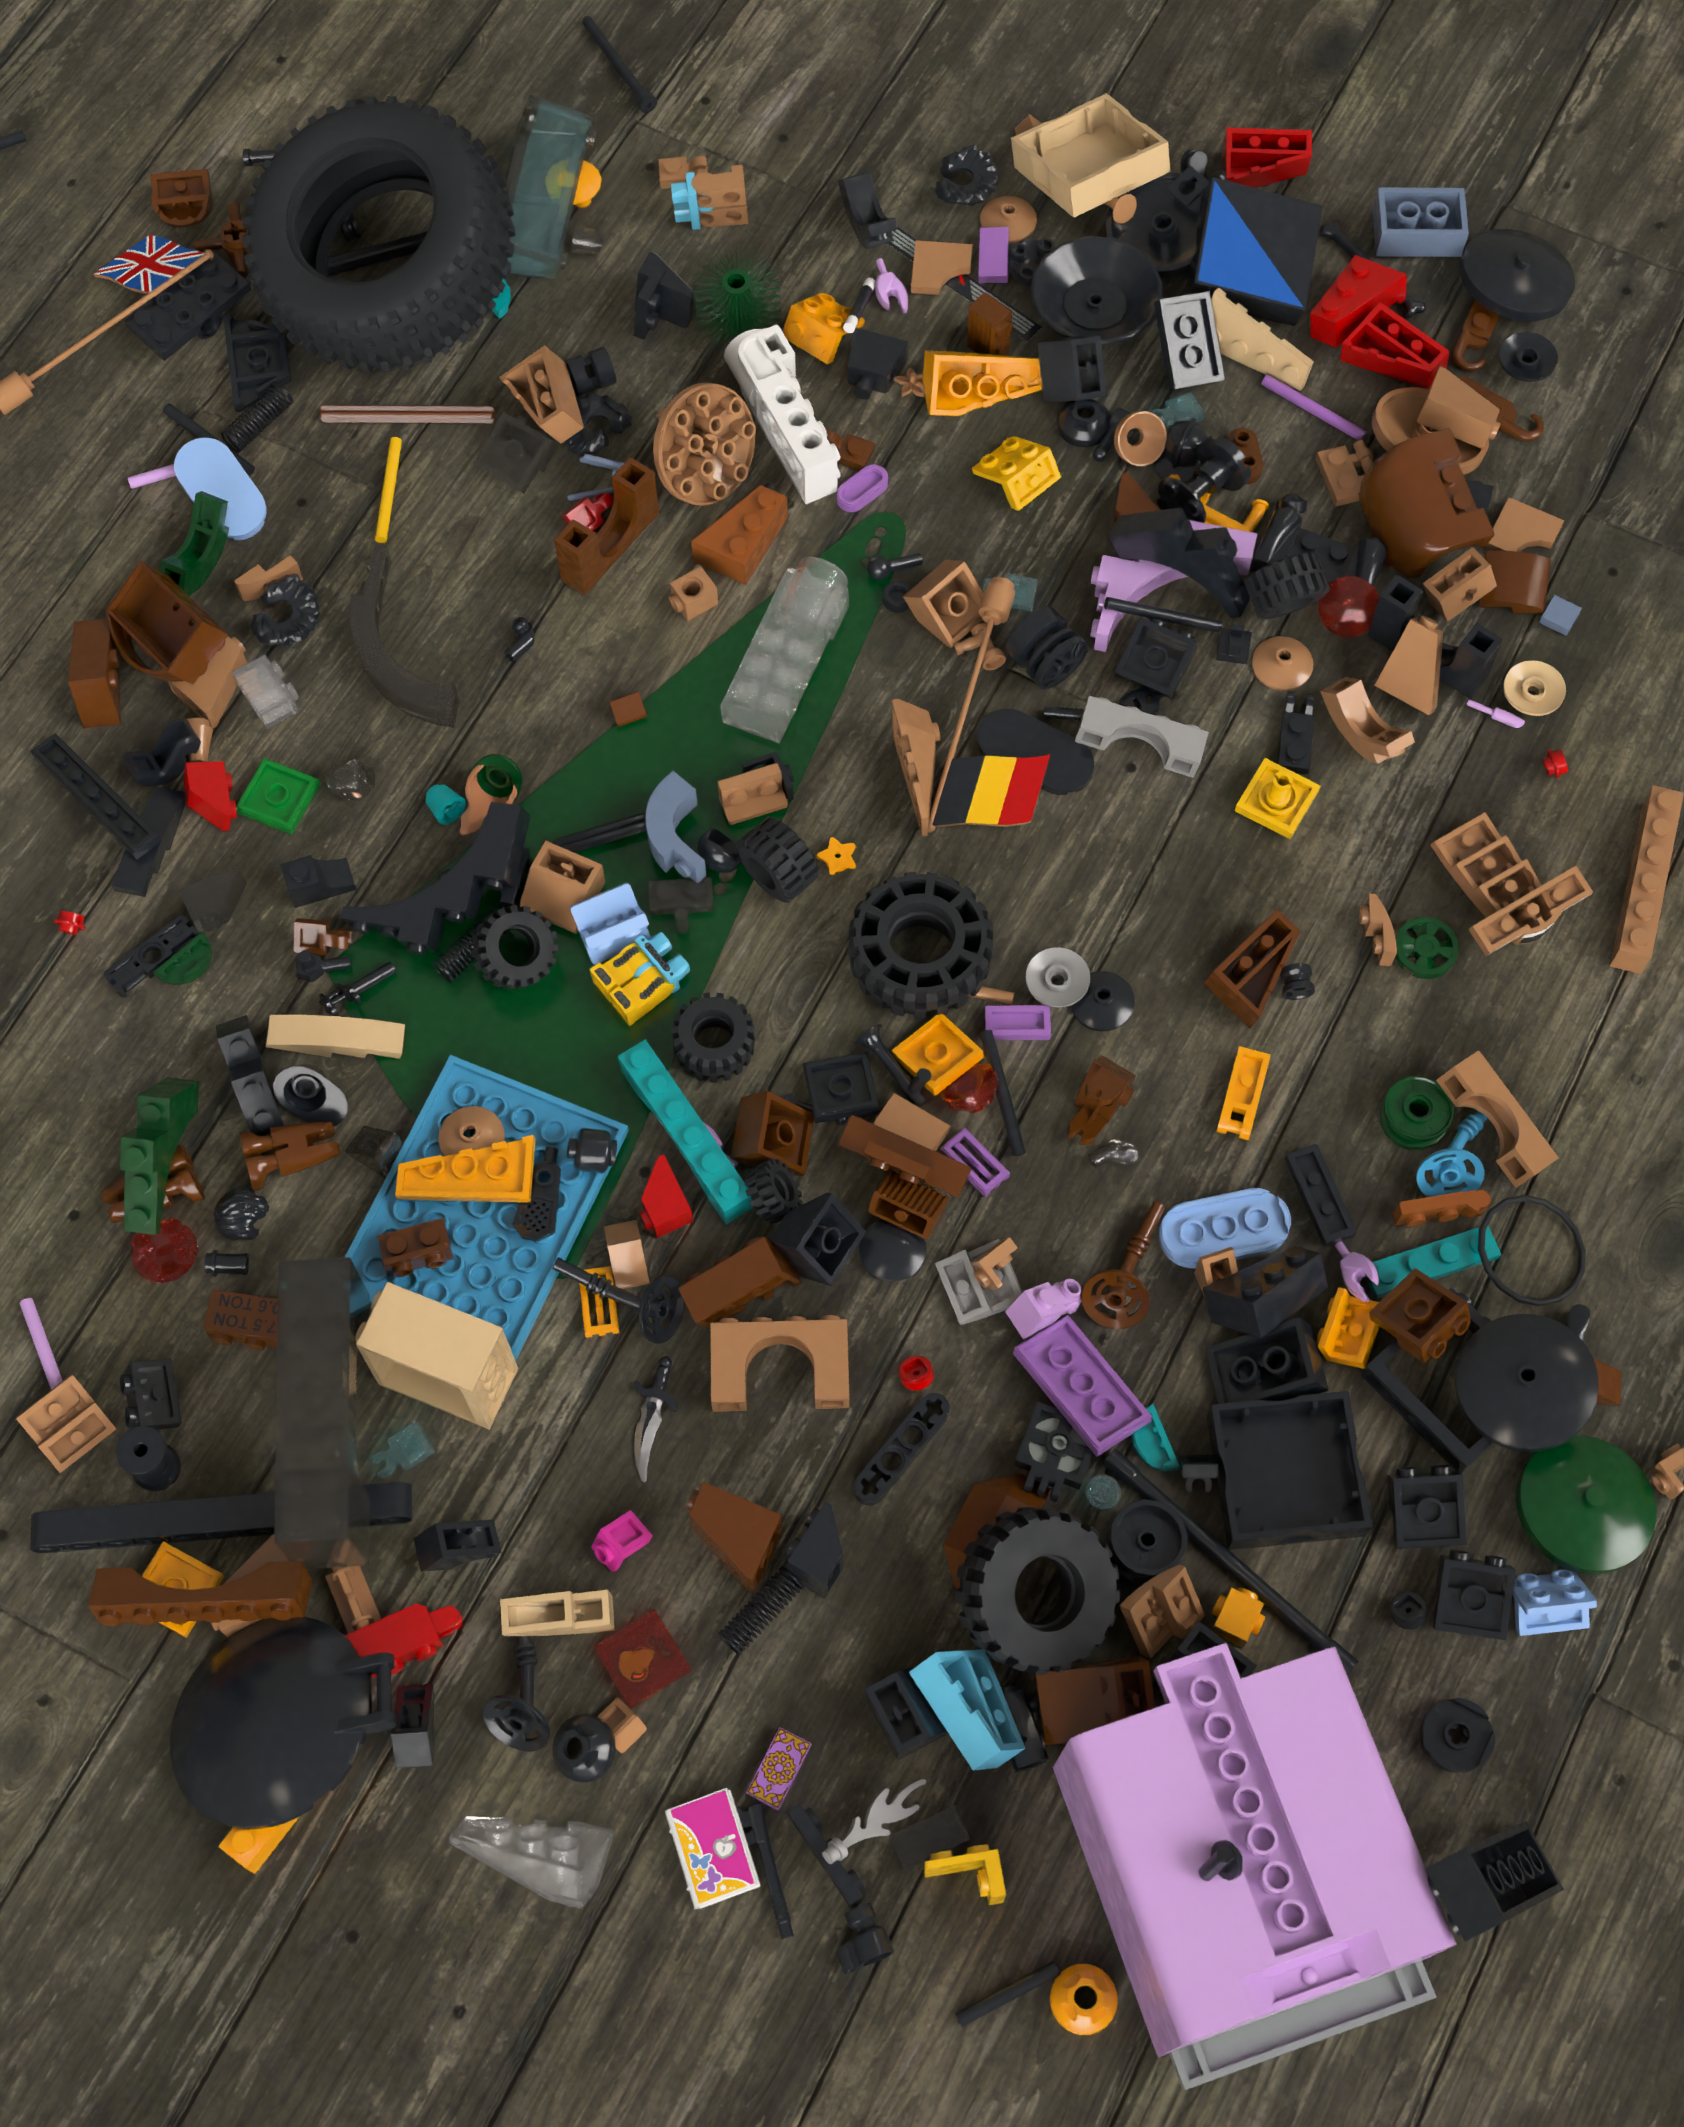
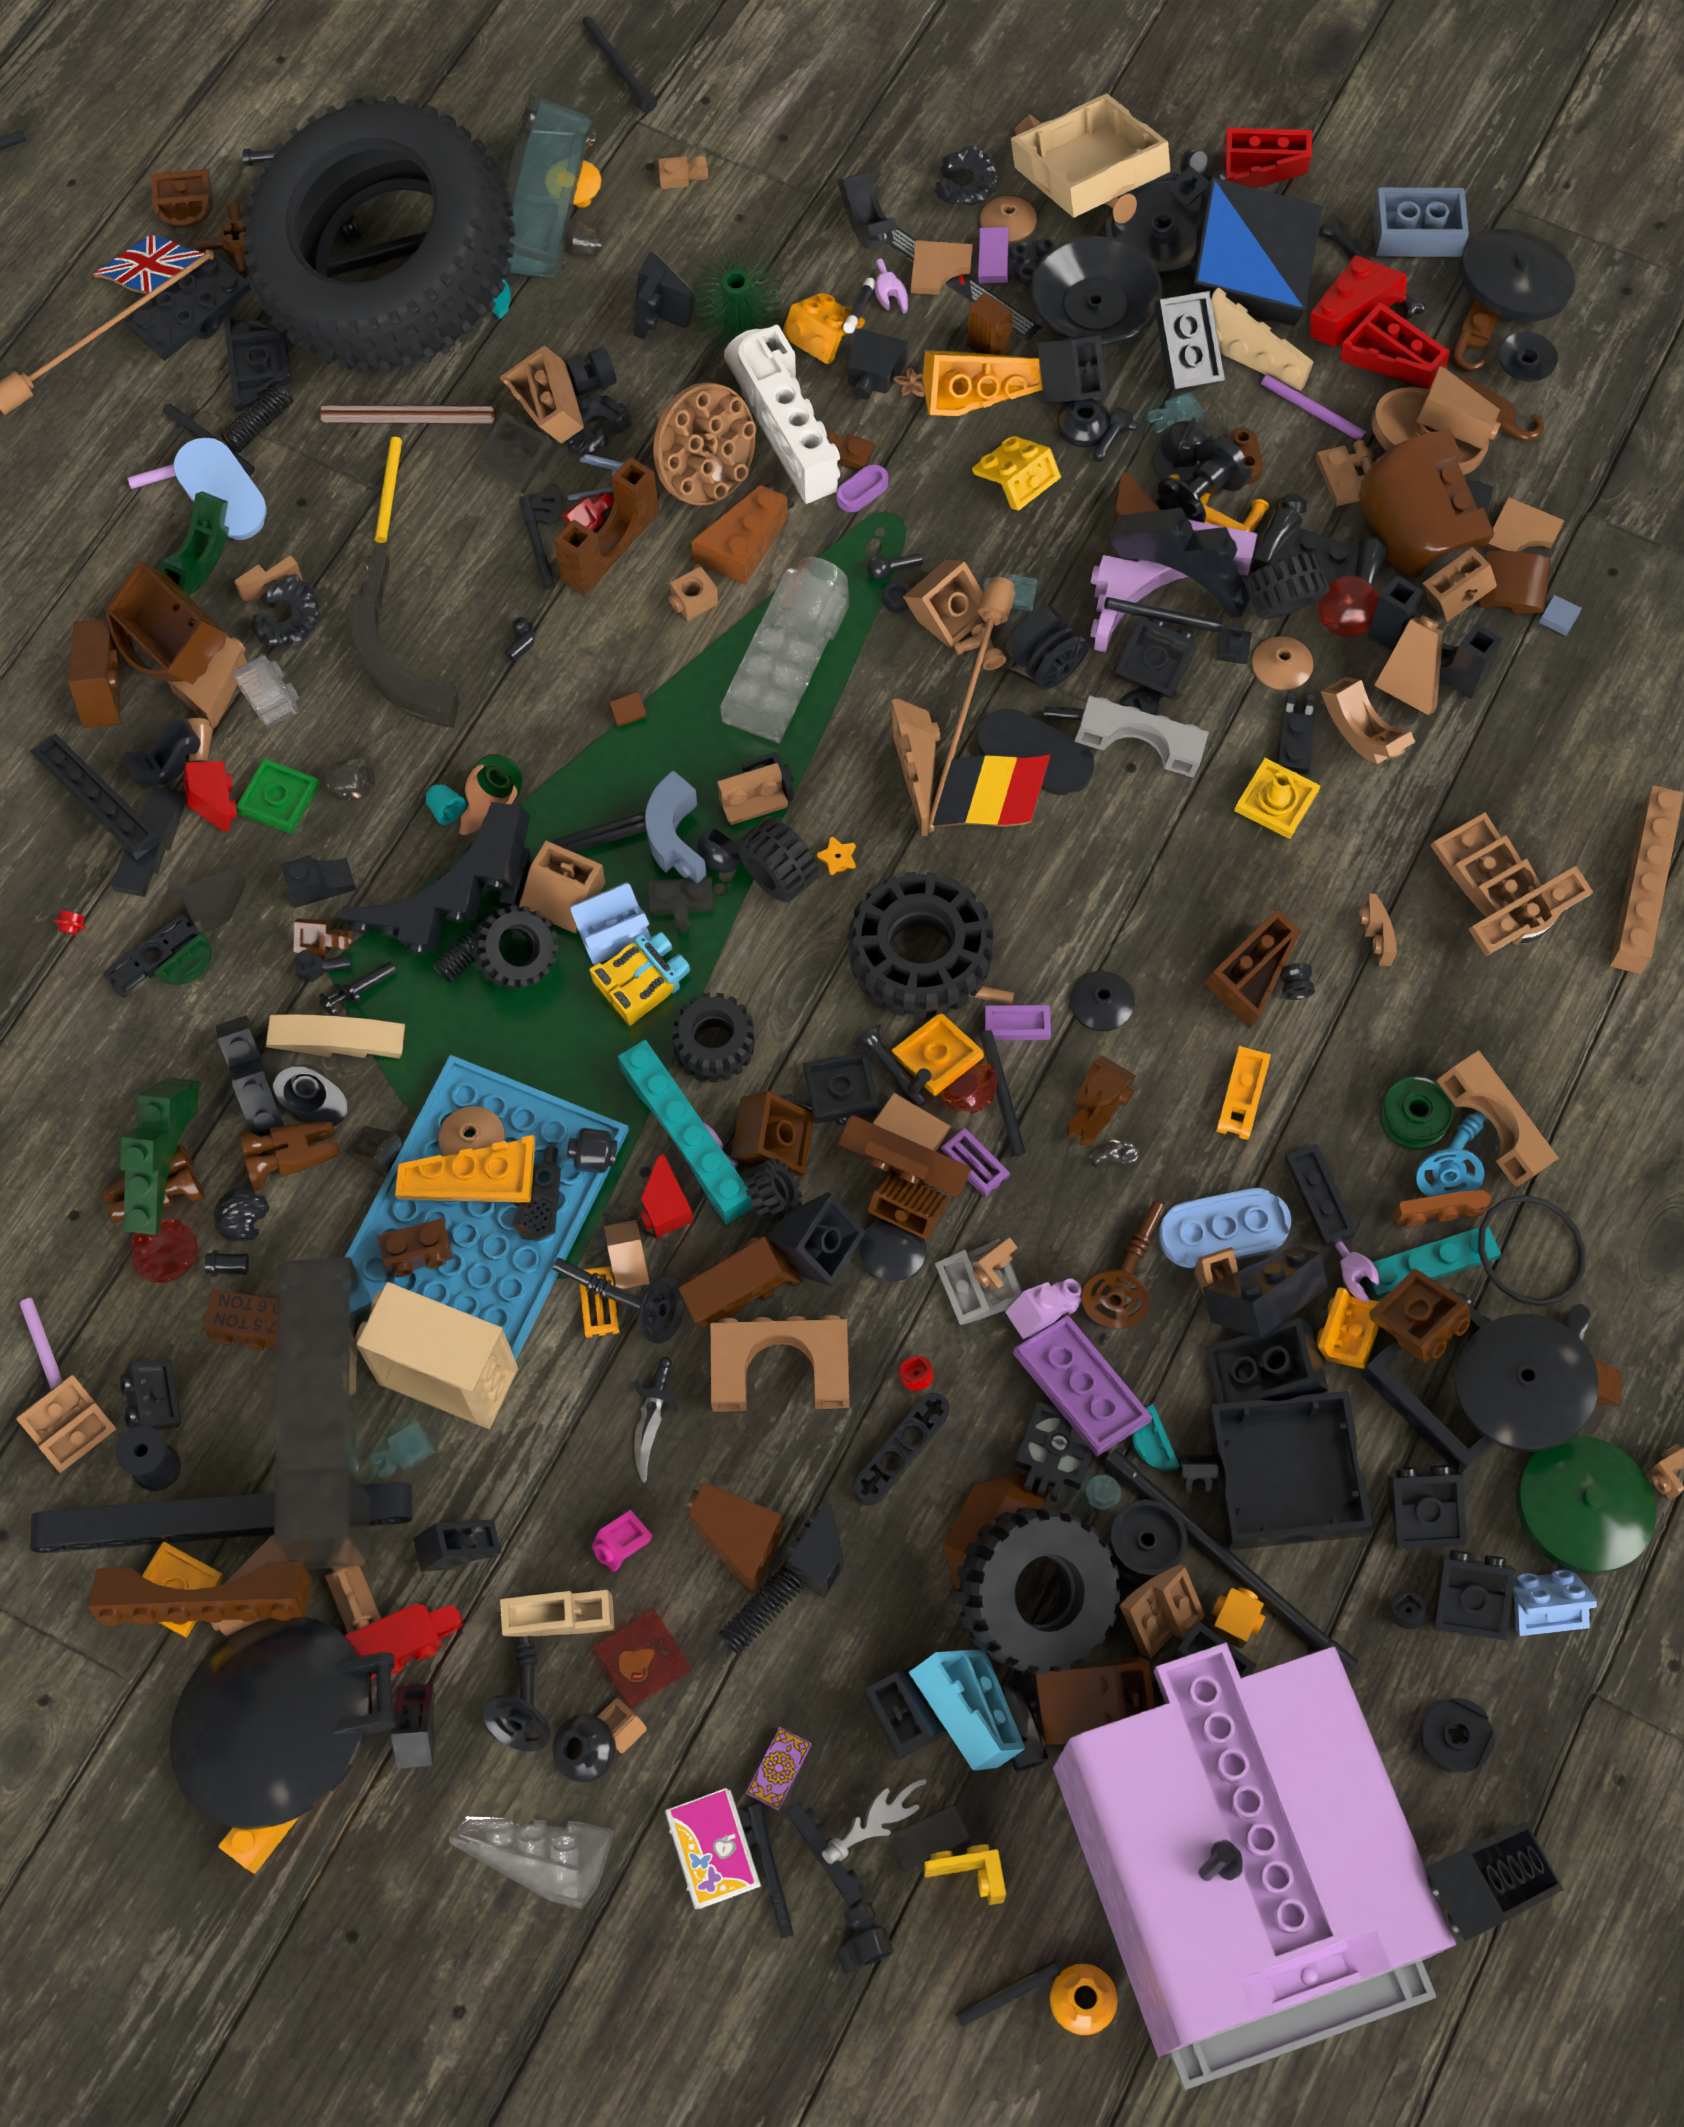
(531, 517): none -> black piece
(711, 199): medium nougat hips -> none
(1062, 965): light grey dish -> none
(1151, 441): medium nougat piece -> none
(1426, 947): dark green piece -> none
(1499, 714): lavender piece -> none
(1538, 678): tan dish -> none
(1555, 763): red plate -> none

